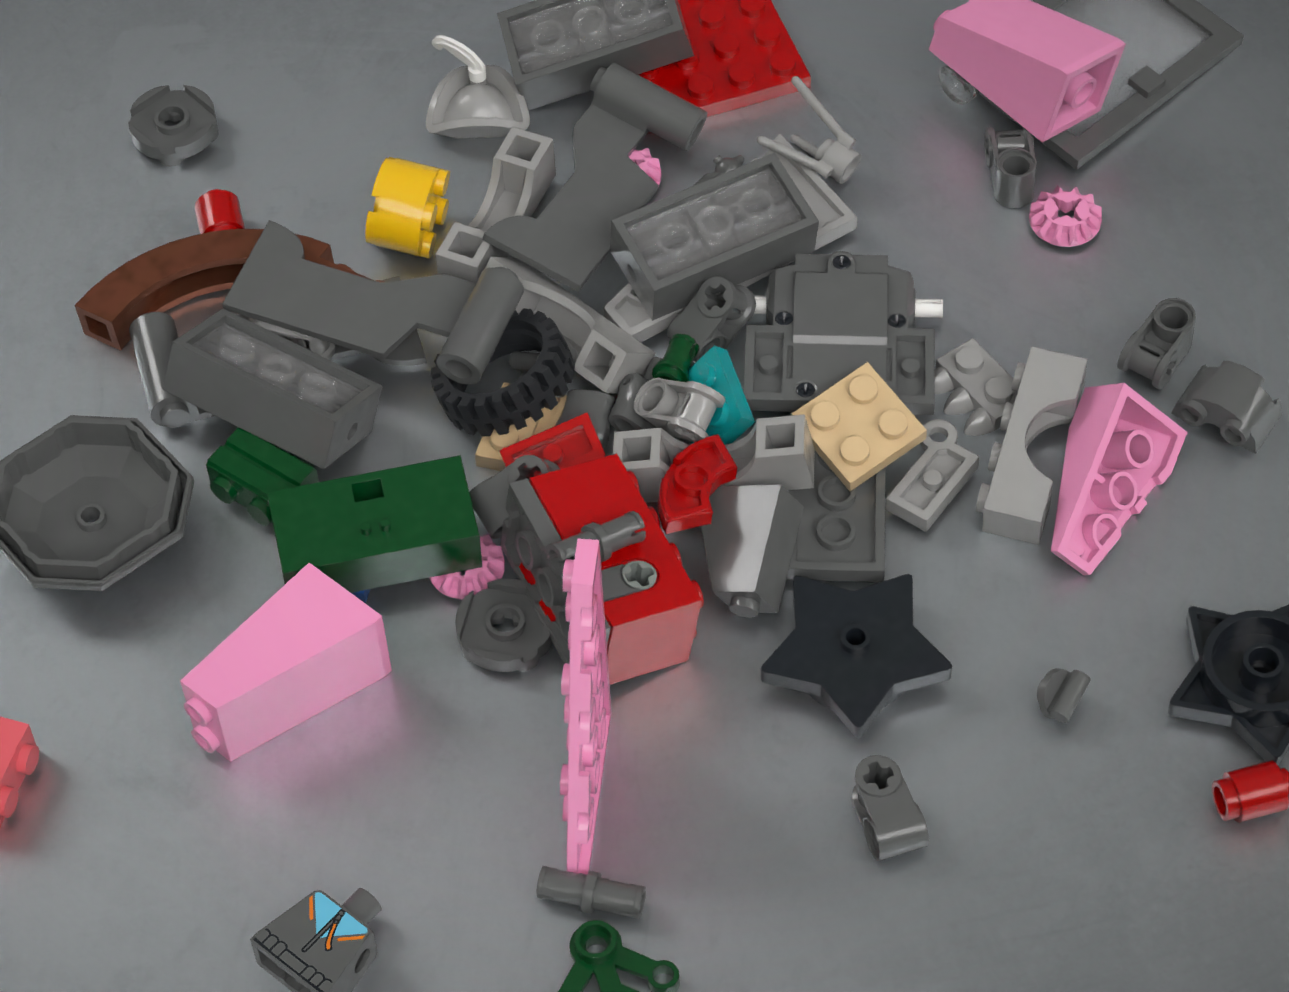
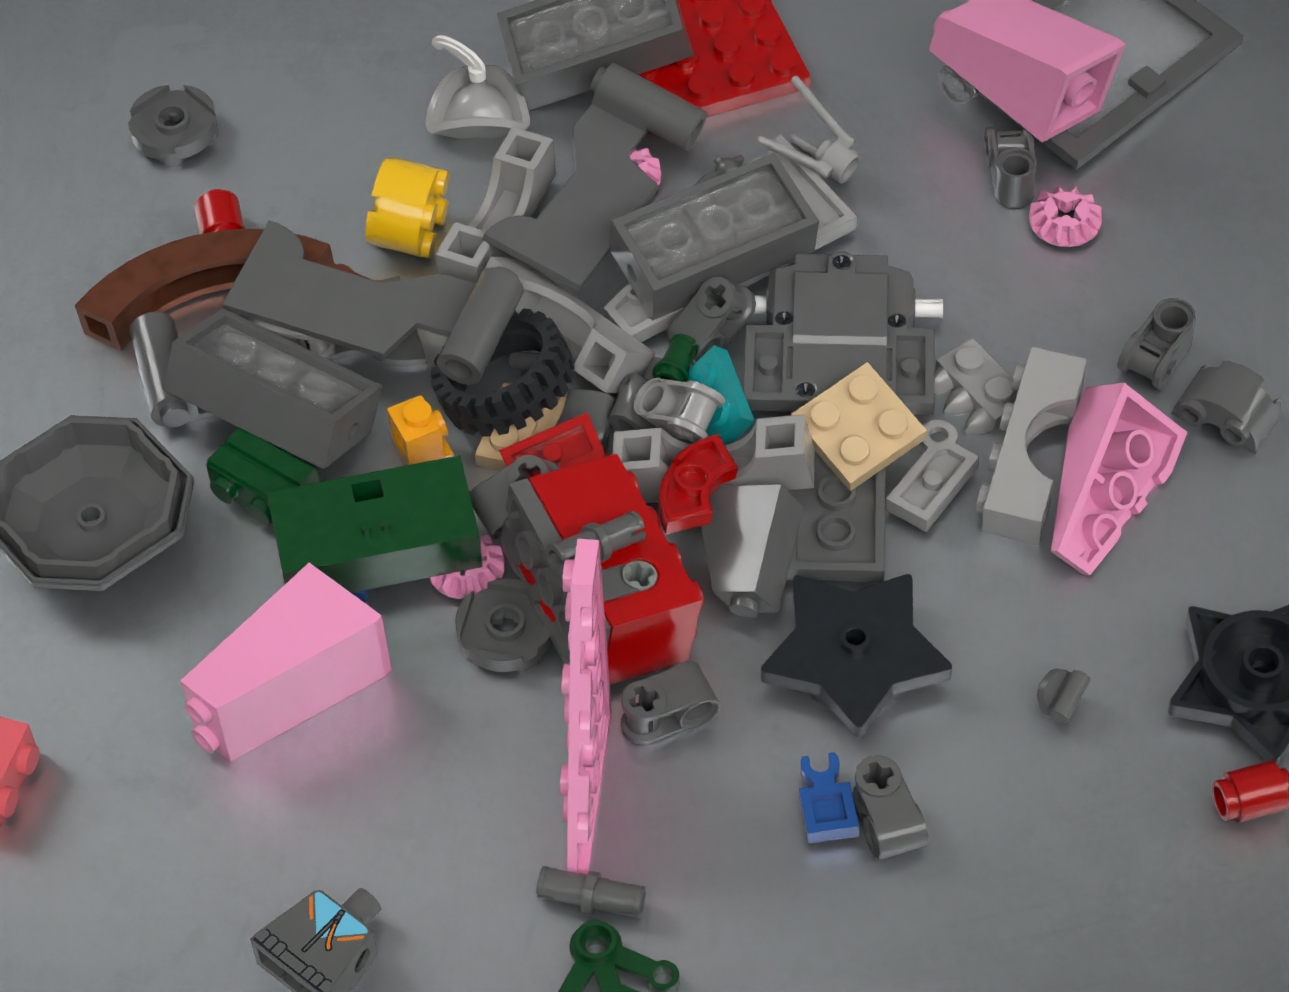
(418, 431): none -> light orange brick
(671, 700): none -> dark grey piece
(826, 806): none -> blue plate

